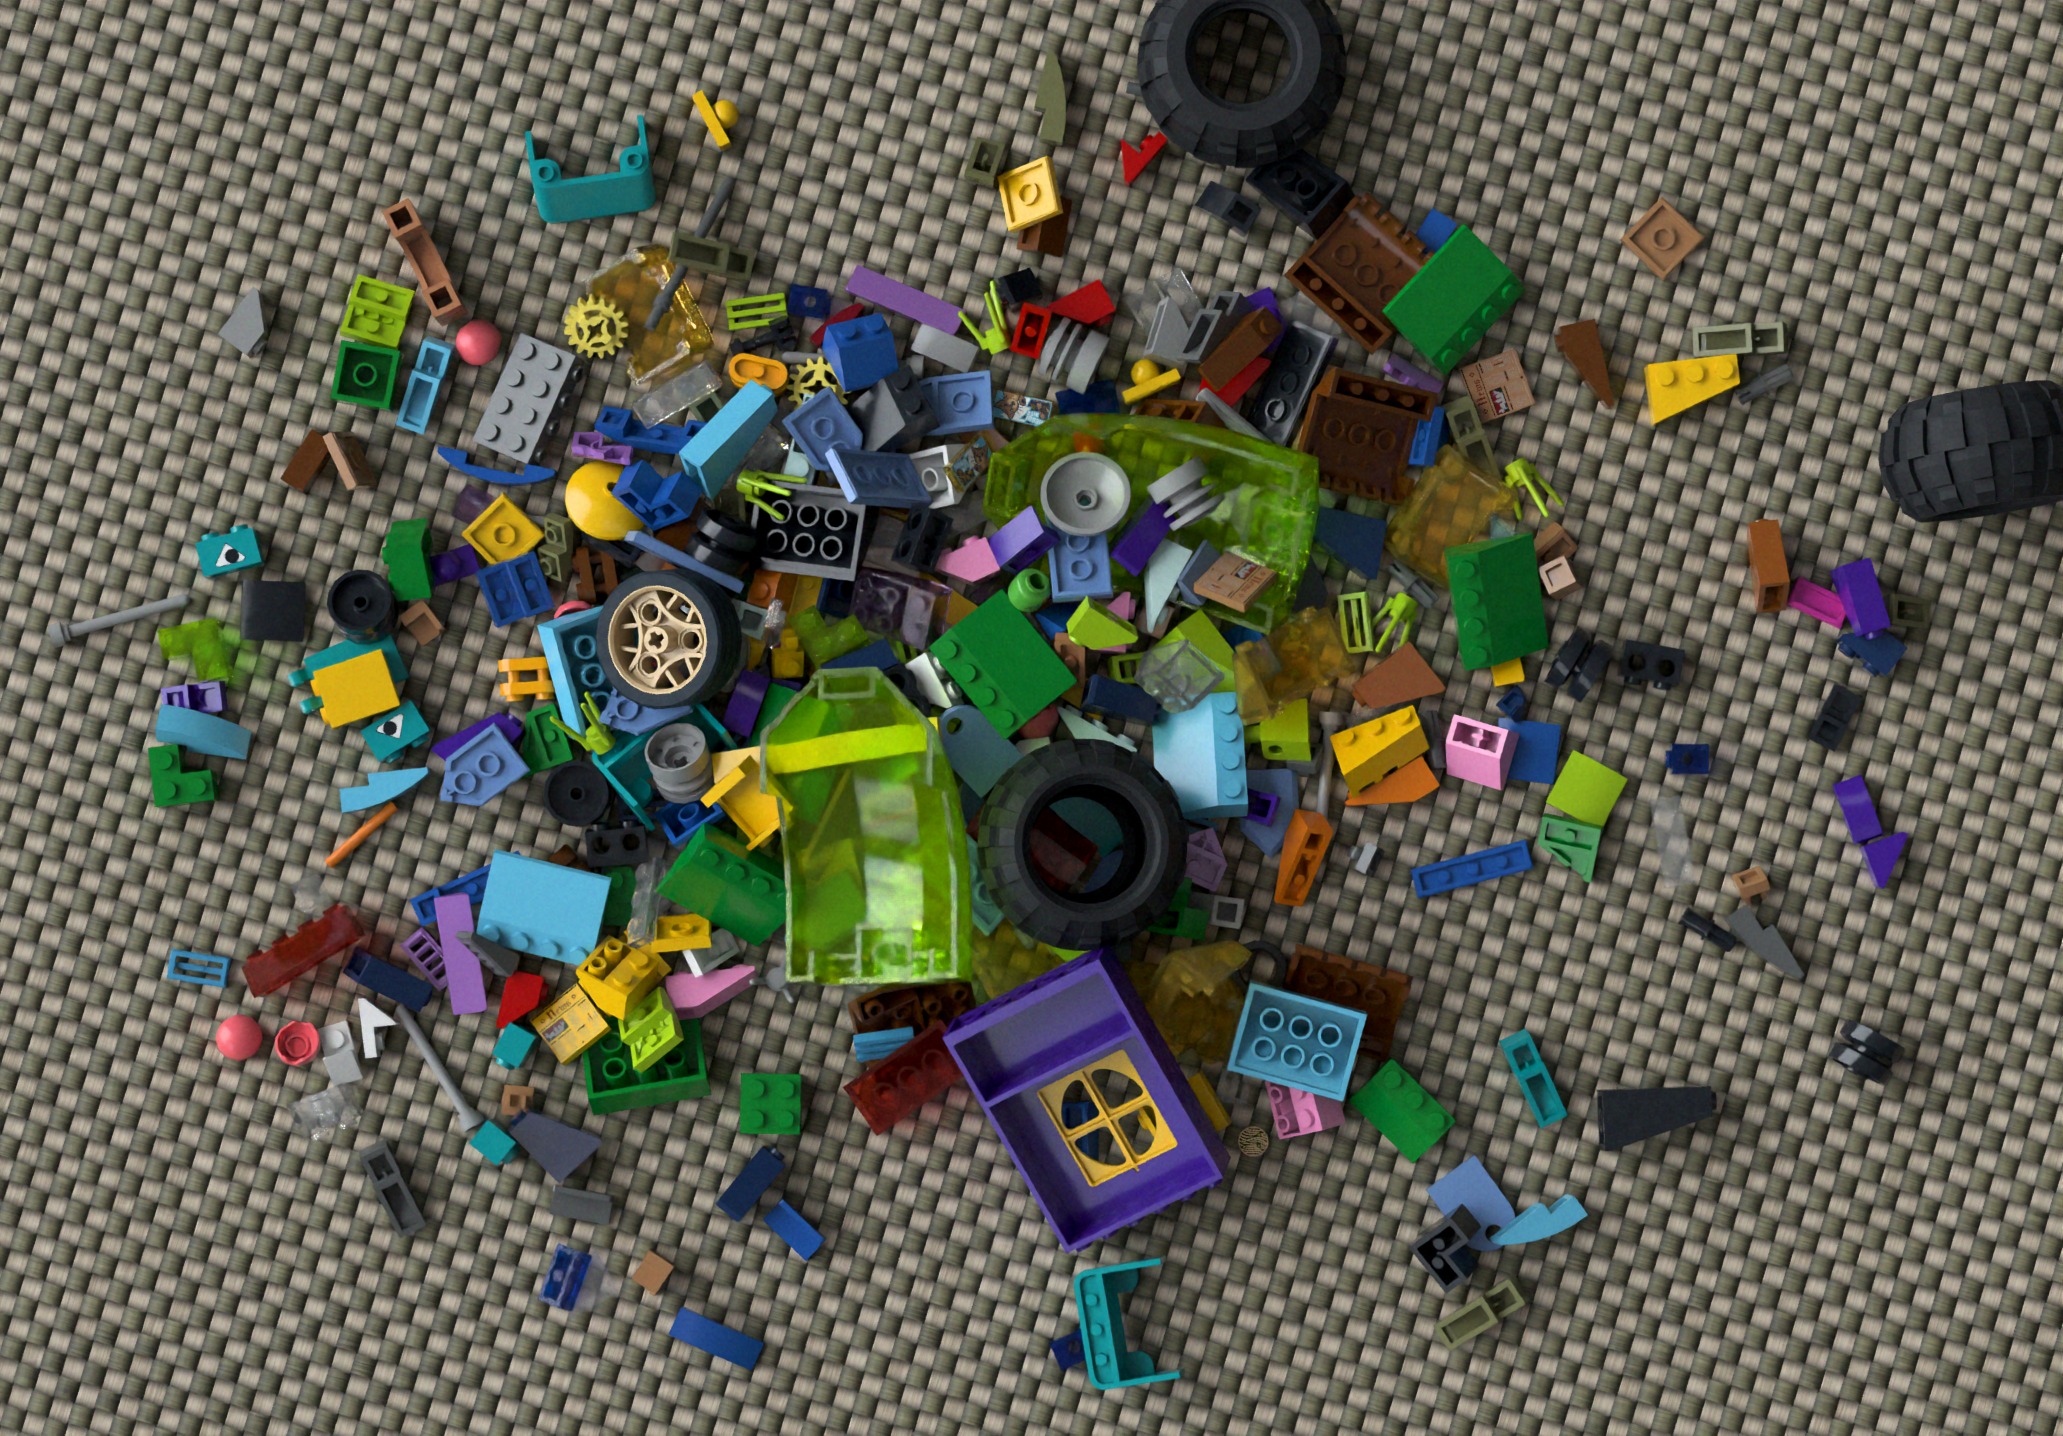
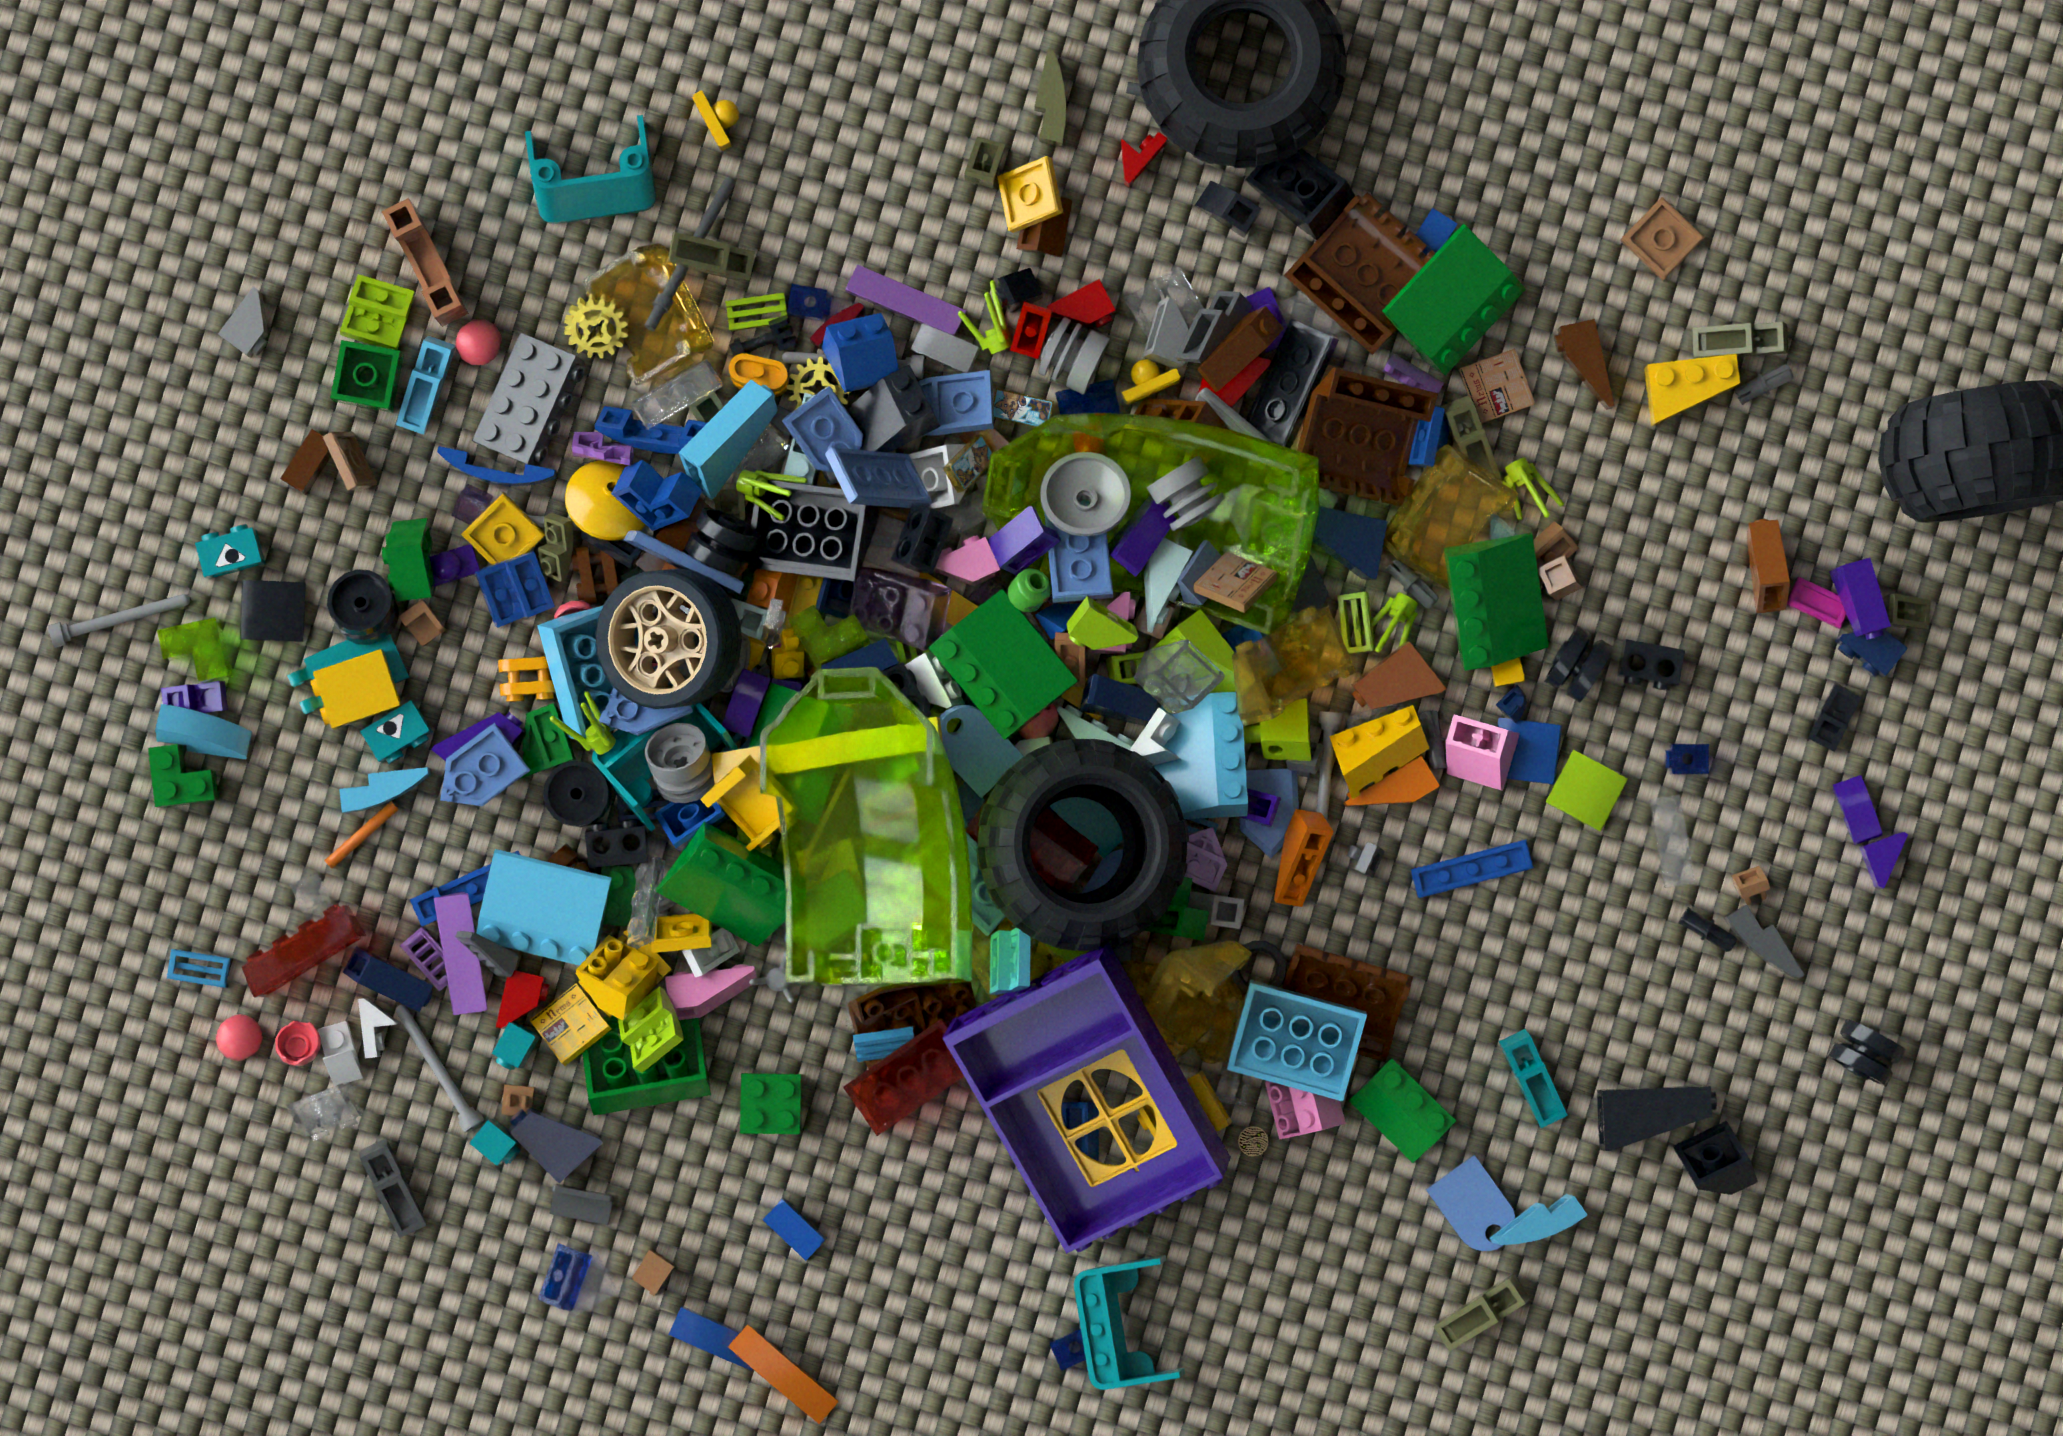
(751, 1183): dark blue slope -> none
(783, 1374): none -> orange slope
(1009, 961): none -> slope
(1154, 737): none -> white slope
(1443, 1249): black brick -> none
(1572, 842): green wing -> none
(1717, 1160): none -> black slope

